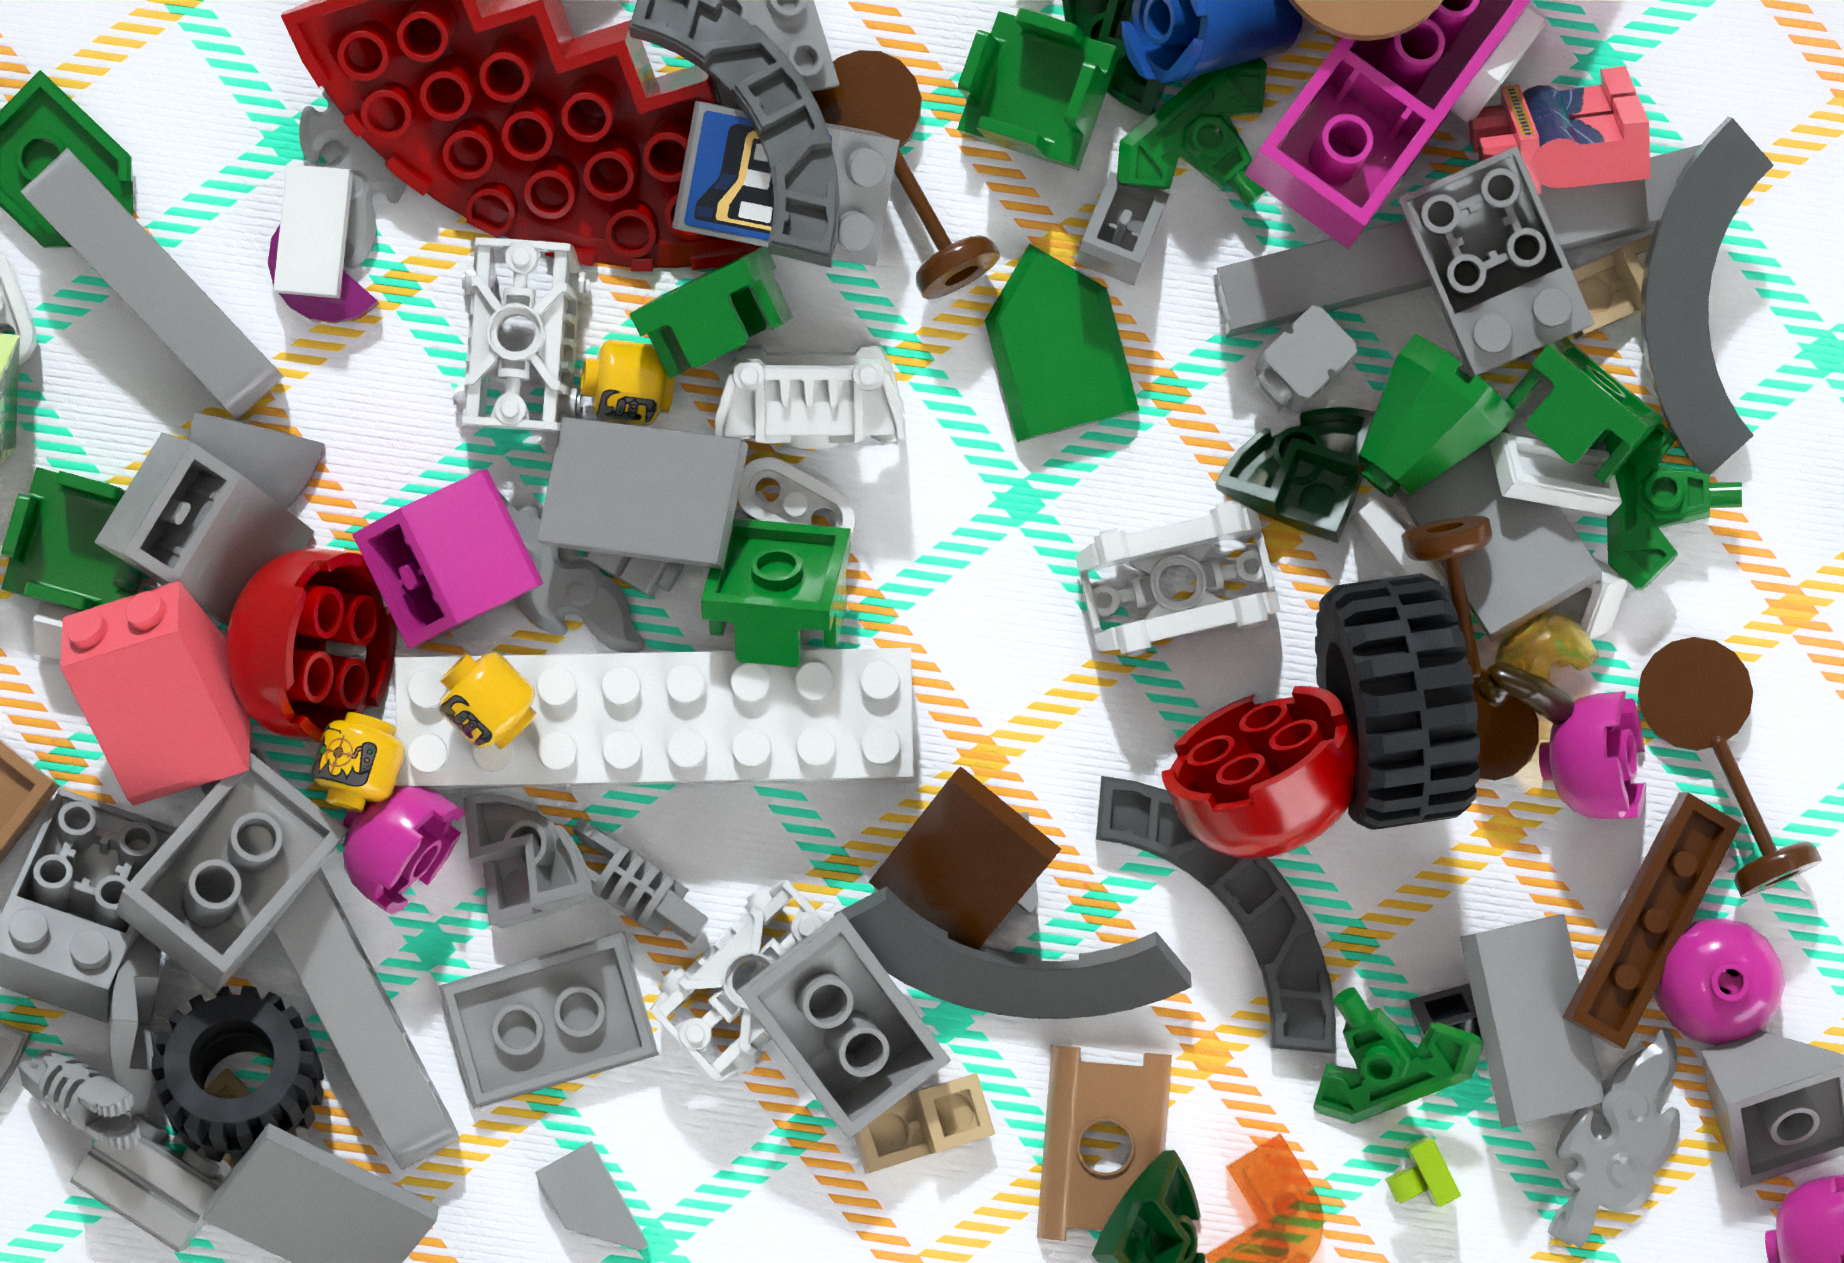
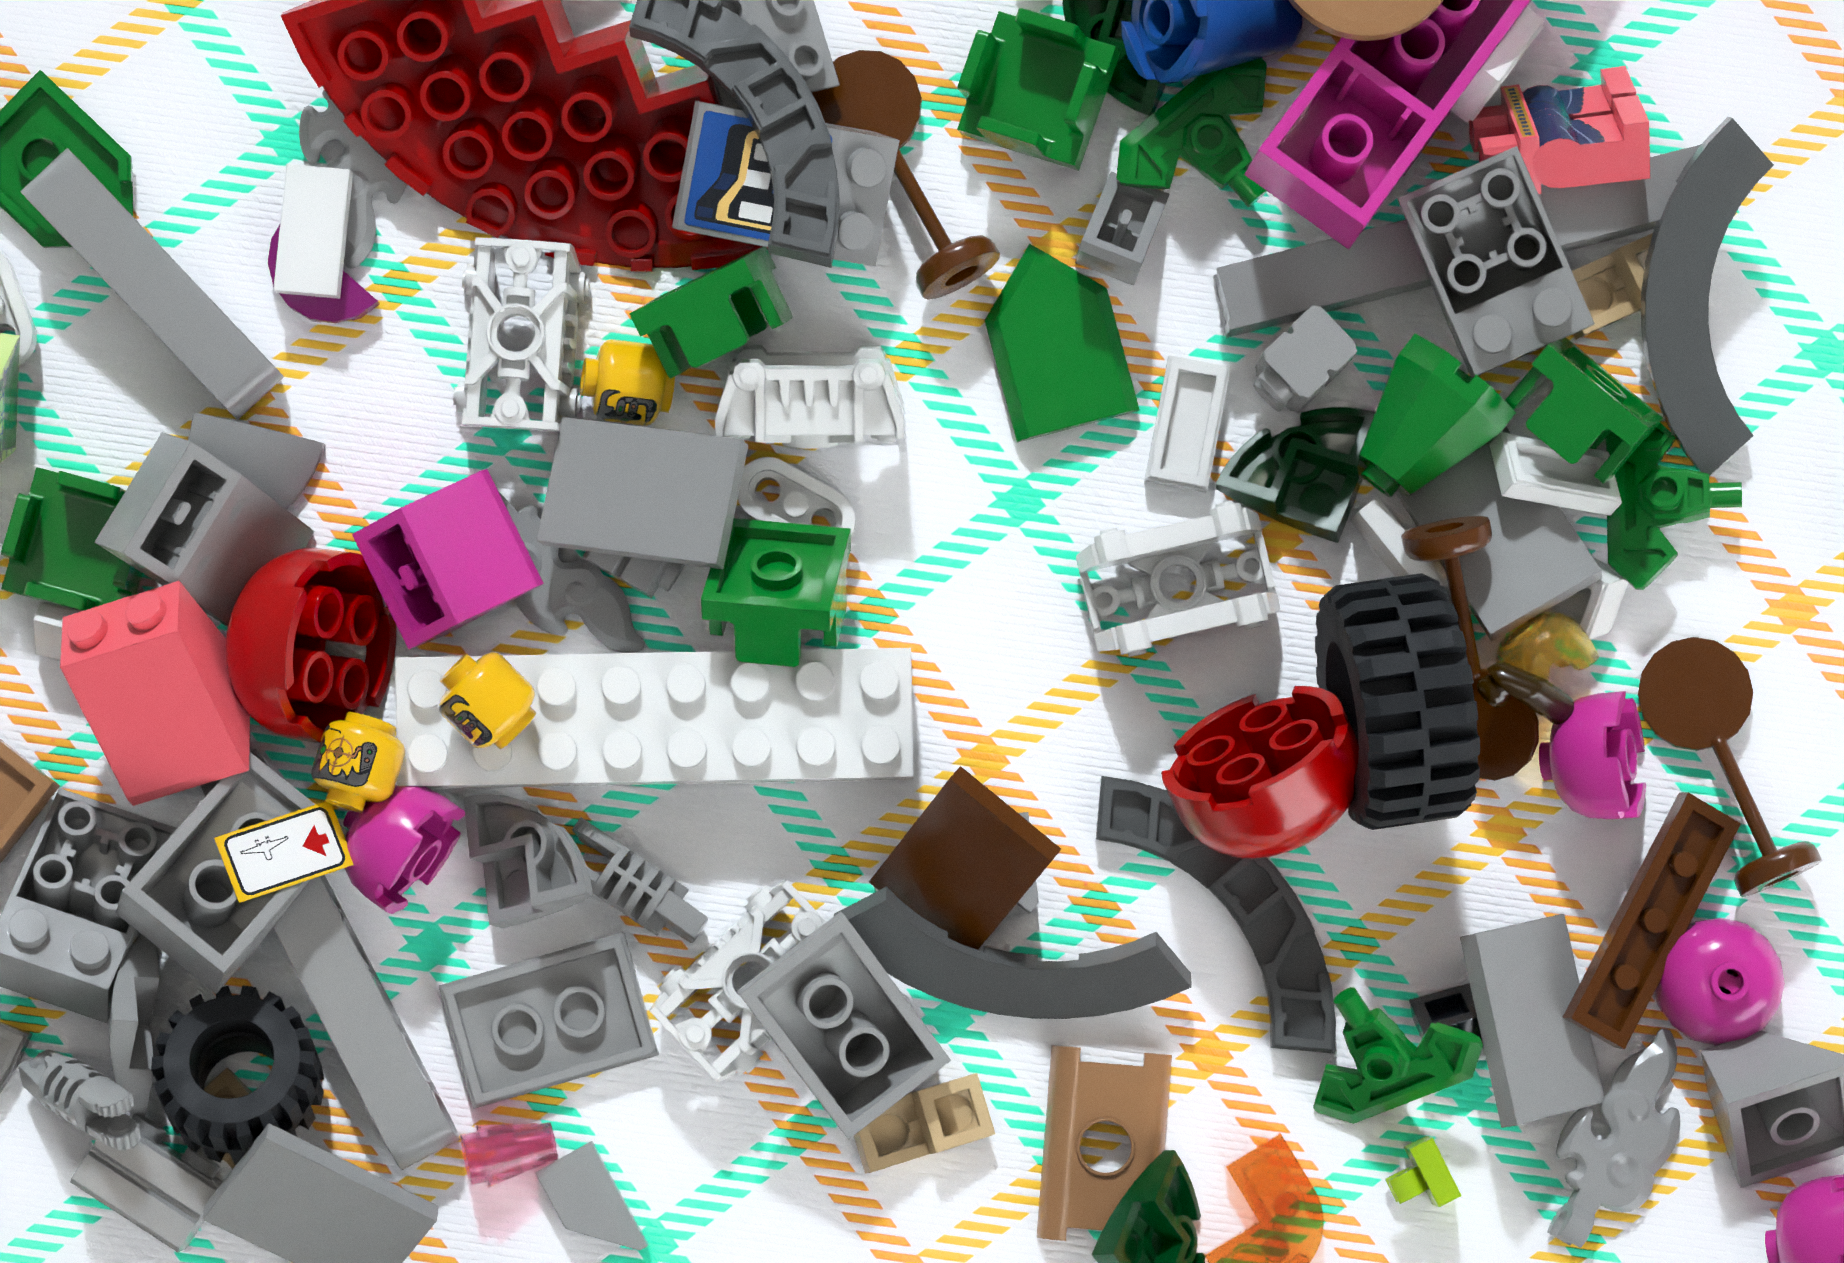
(284, 851): none -> white sticker
(506, 1150): none -> clear pink cone
(1187, 423): none -> white tile

